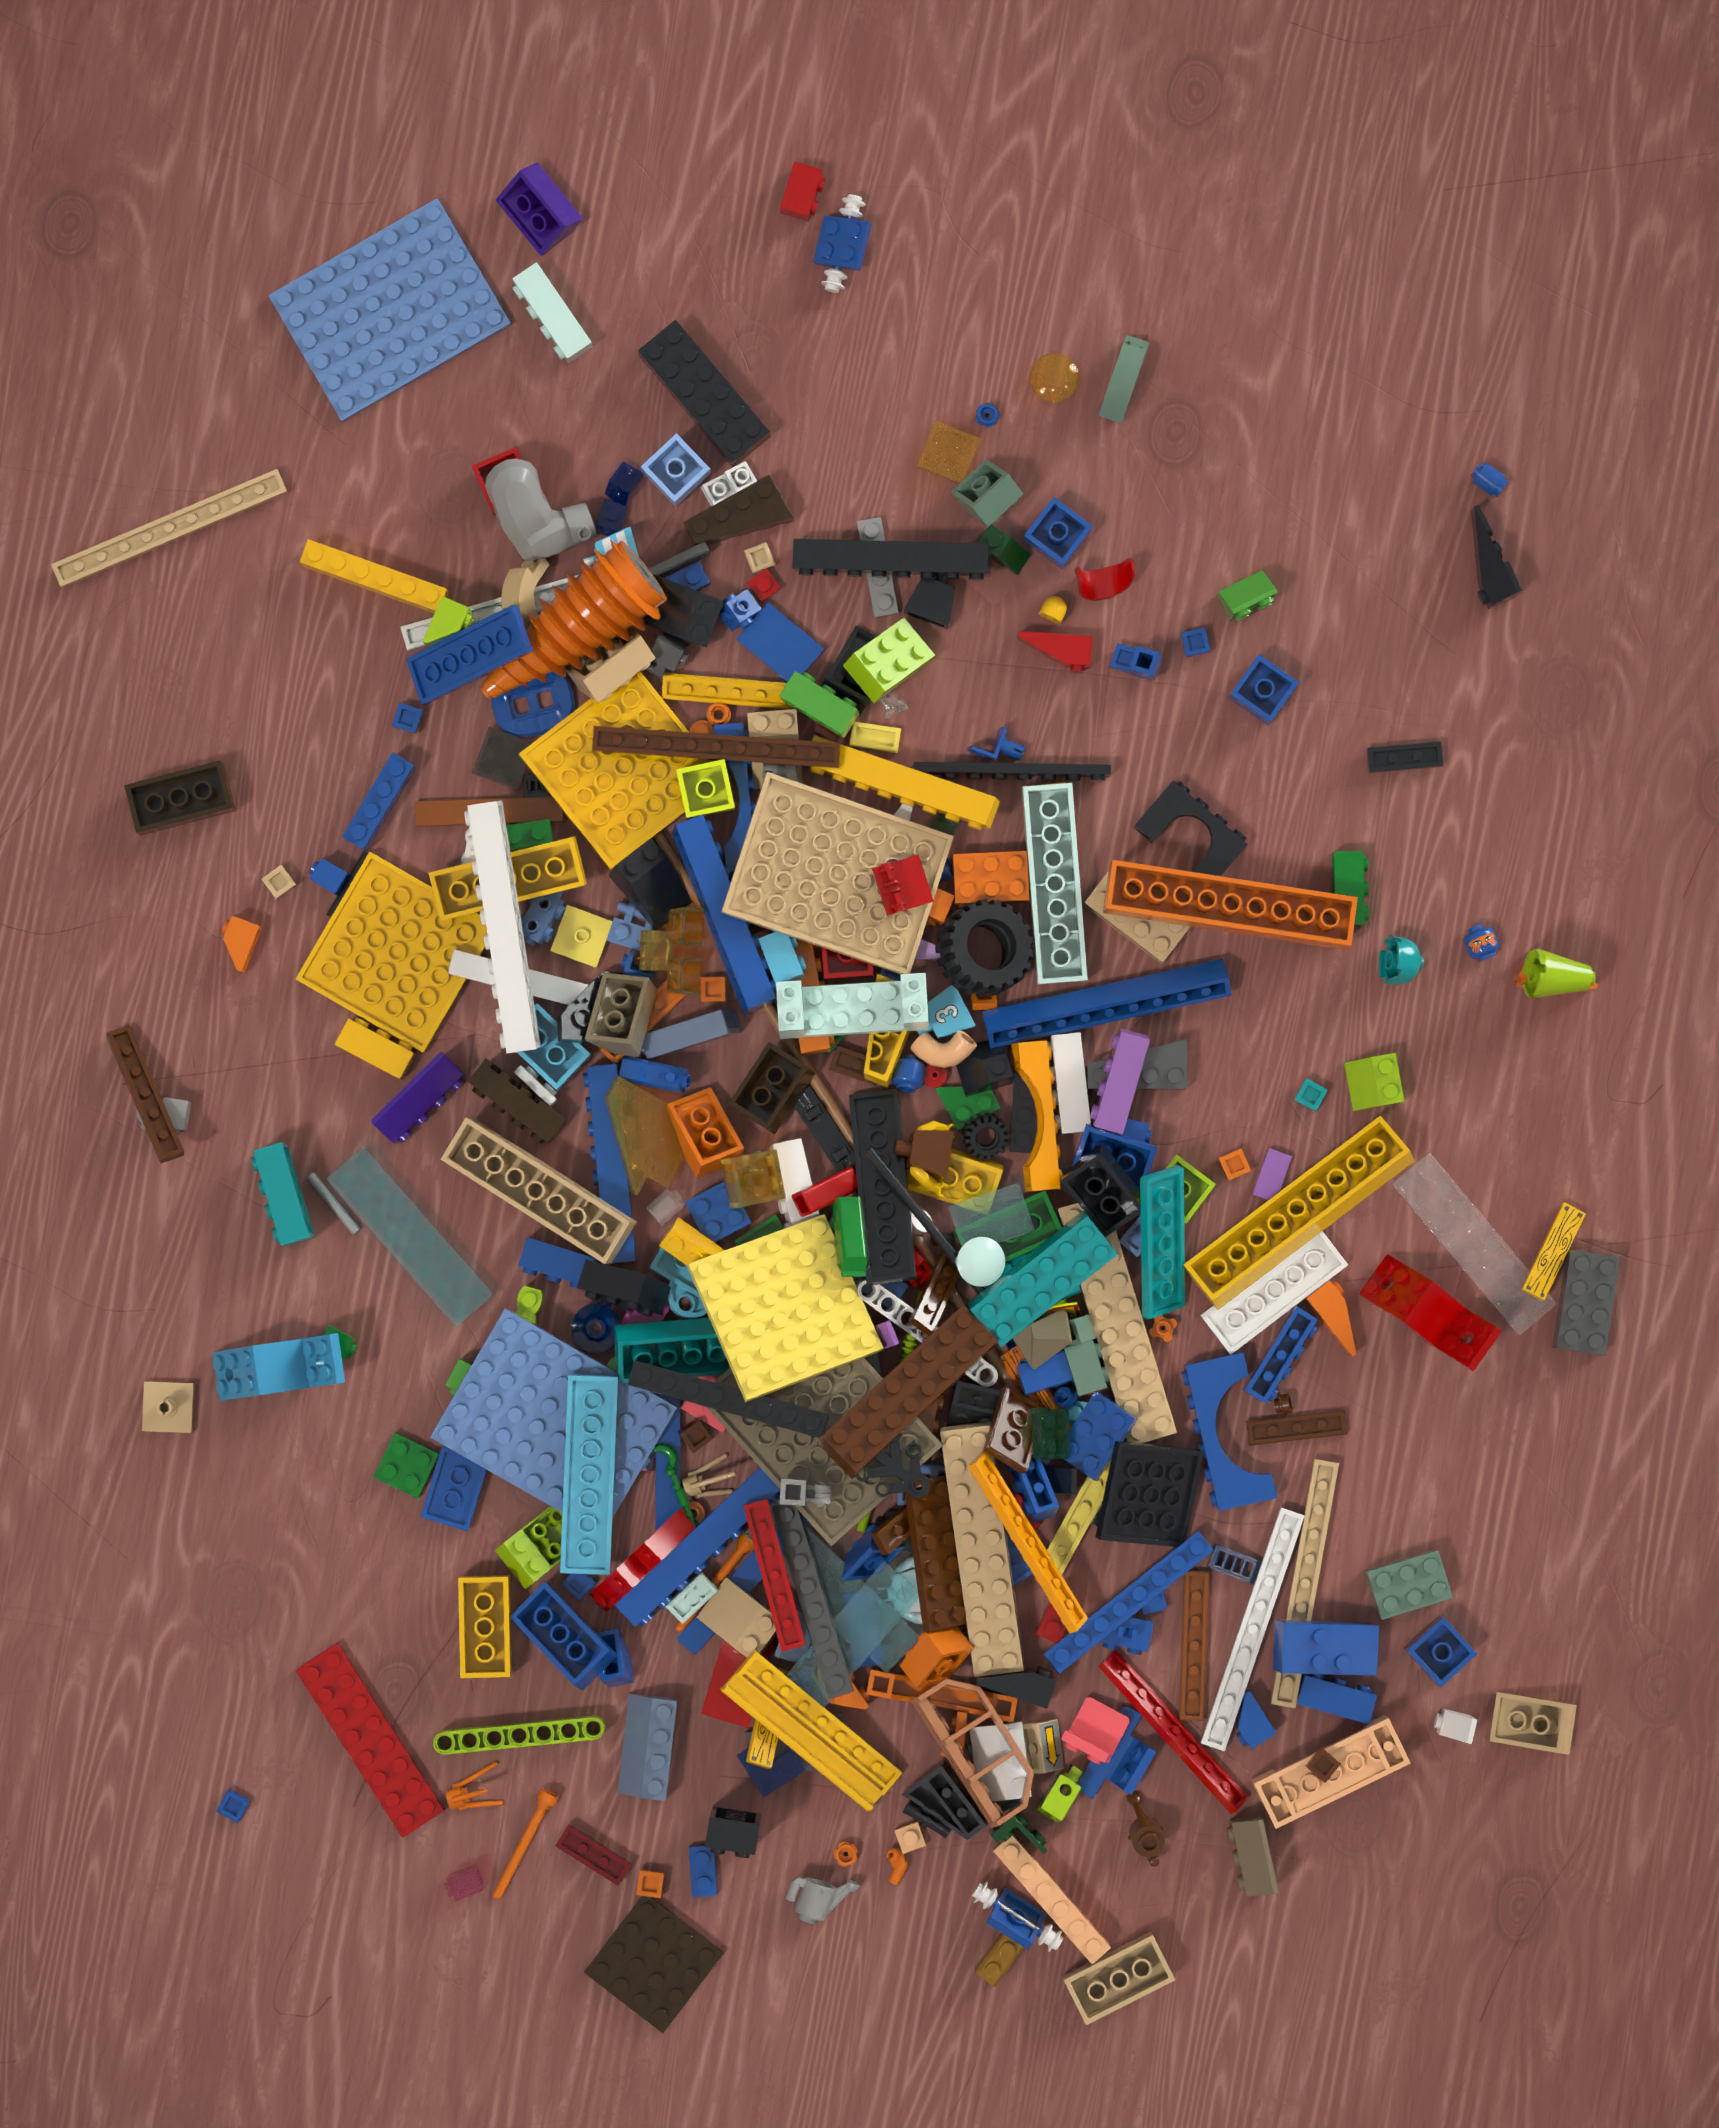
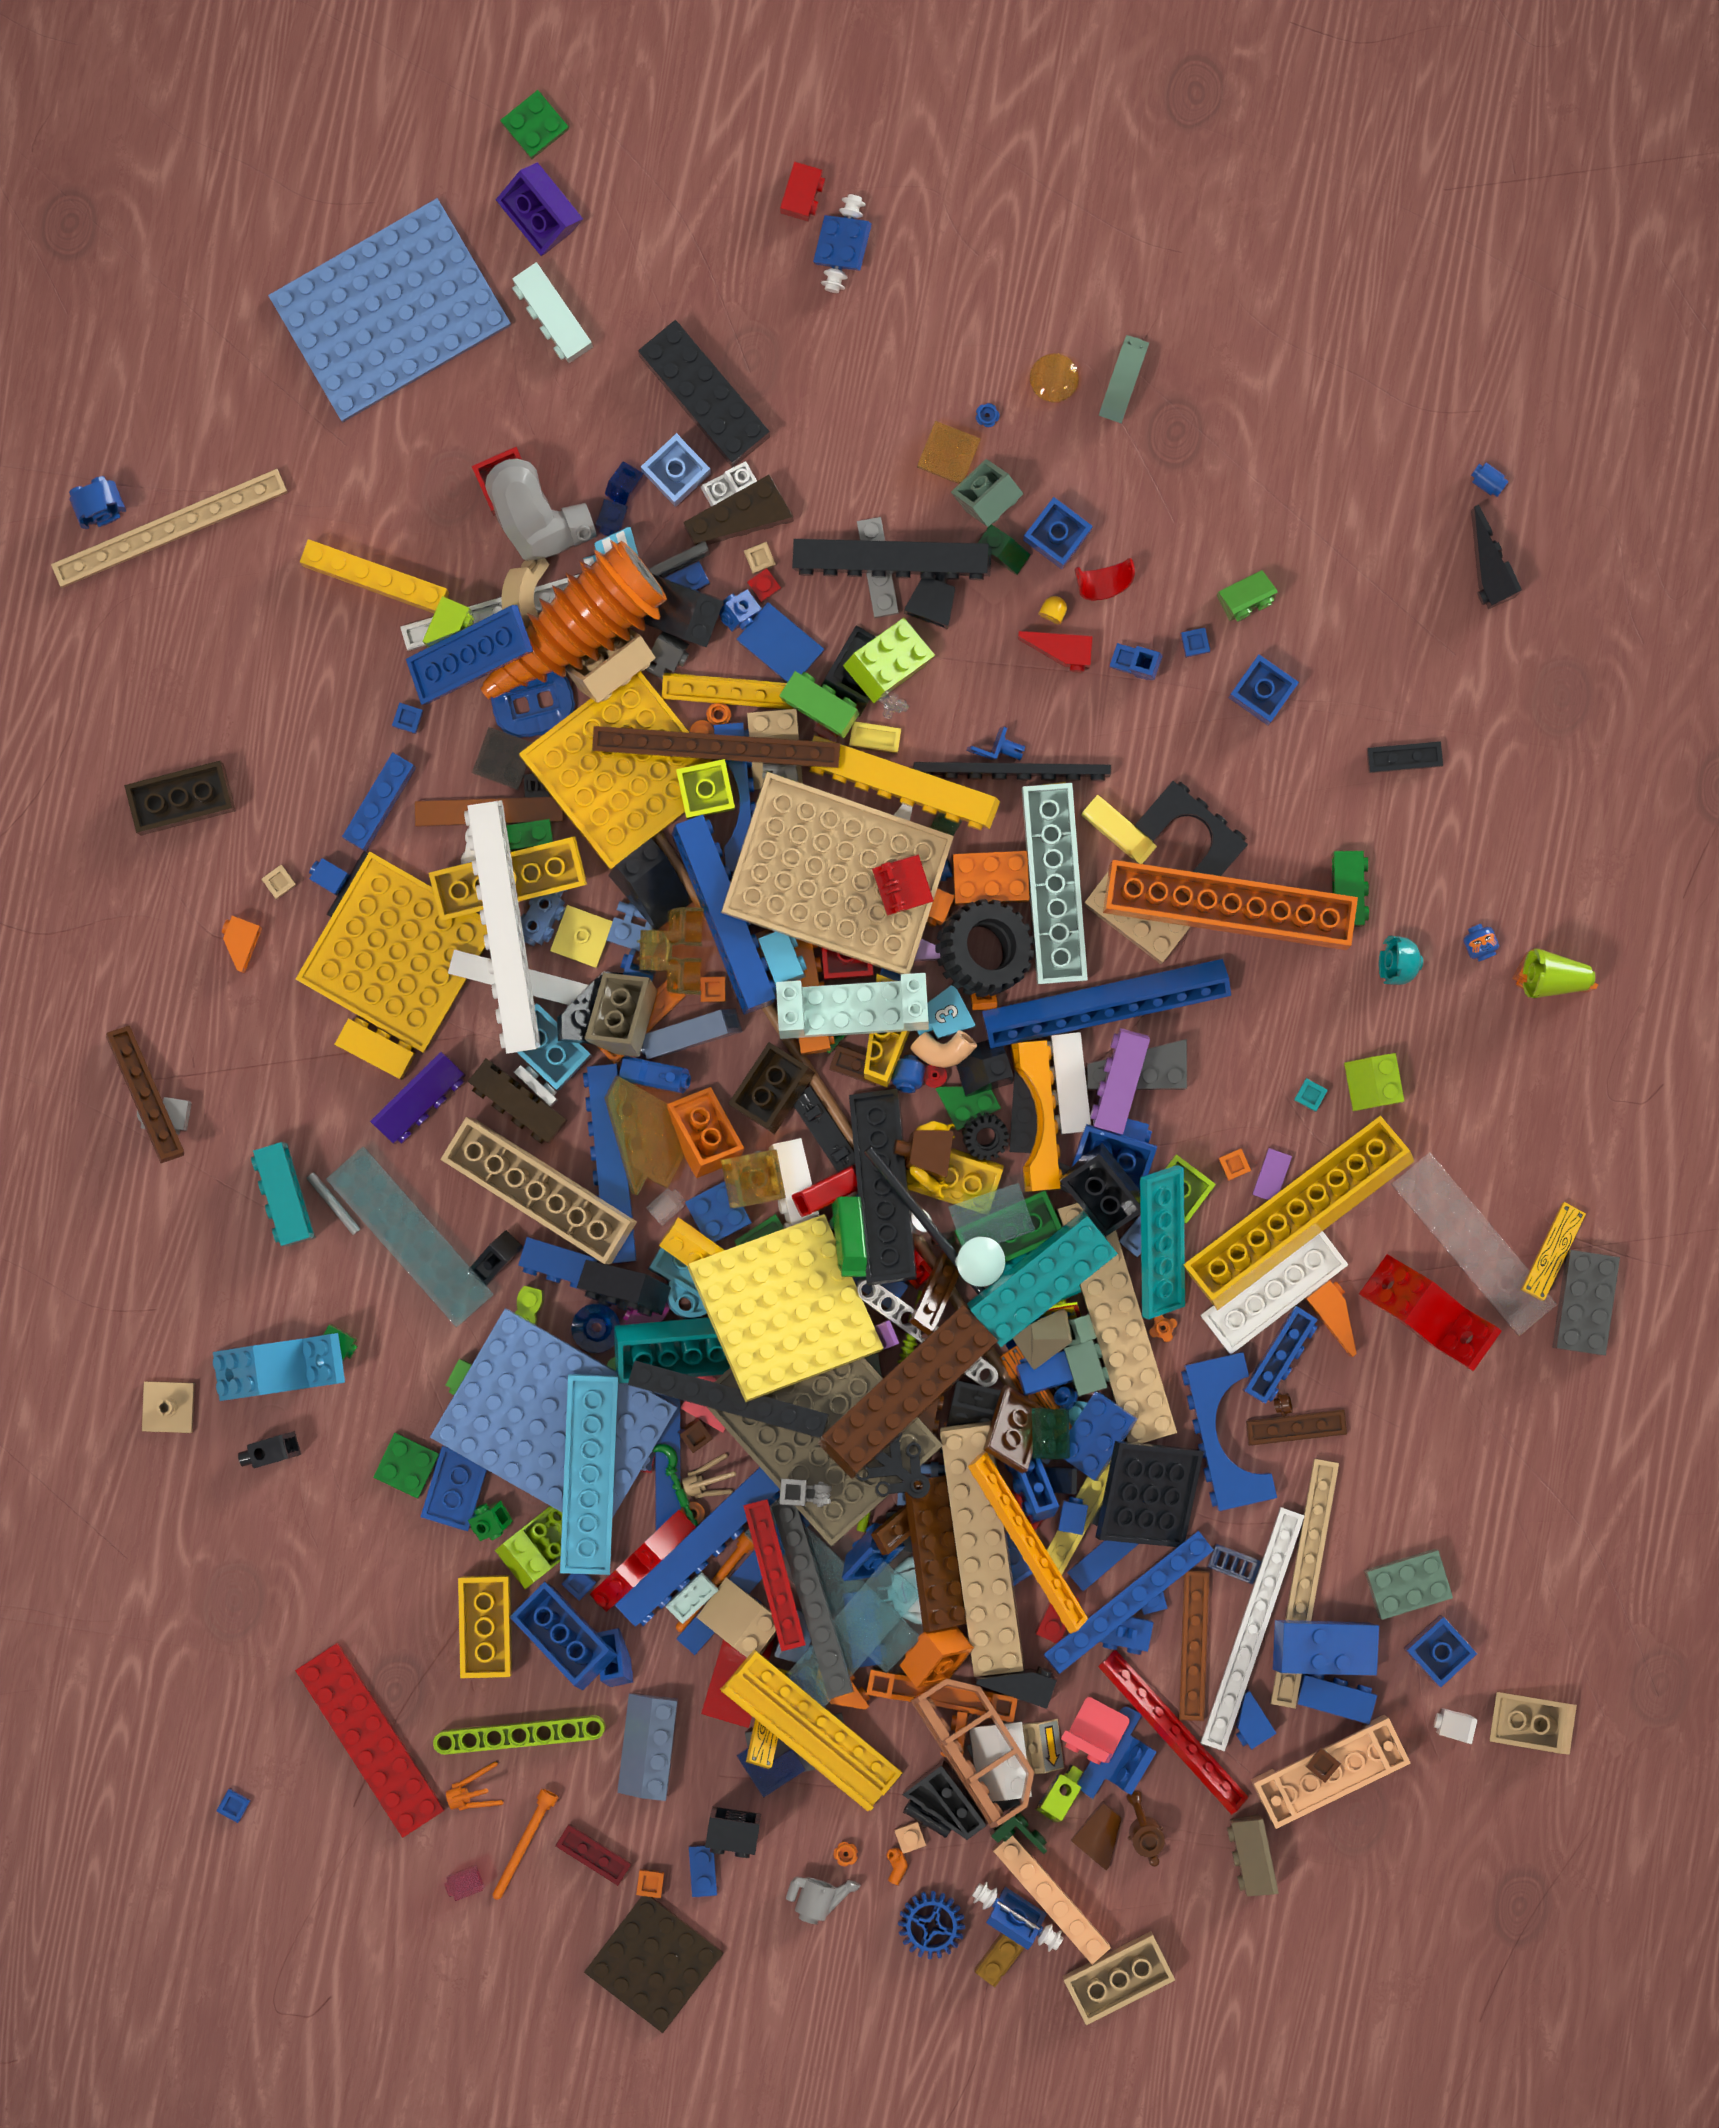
(97, 502): none -> blue brick
(275, 1449): none -> black torso
(490, 1520): none -> green brick
(496, 1257): none -> black slope
(534, 124): none -> green plate
(942, 1929): none -> blue gear
(1073, 1516): none -> blue brick
(1099, 1562): none -> blue tile
(1099, 1835): none -> reddish brown slope
(1118, 830): none -> light yellow piece

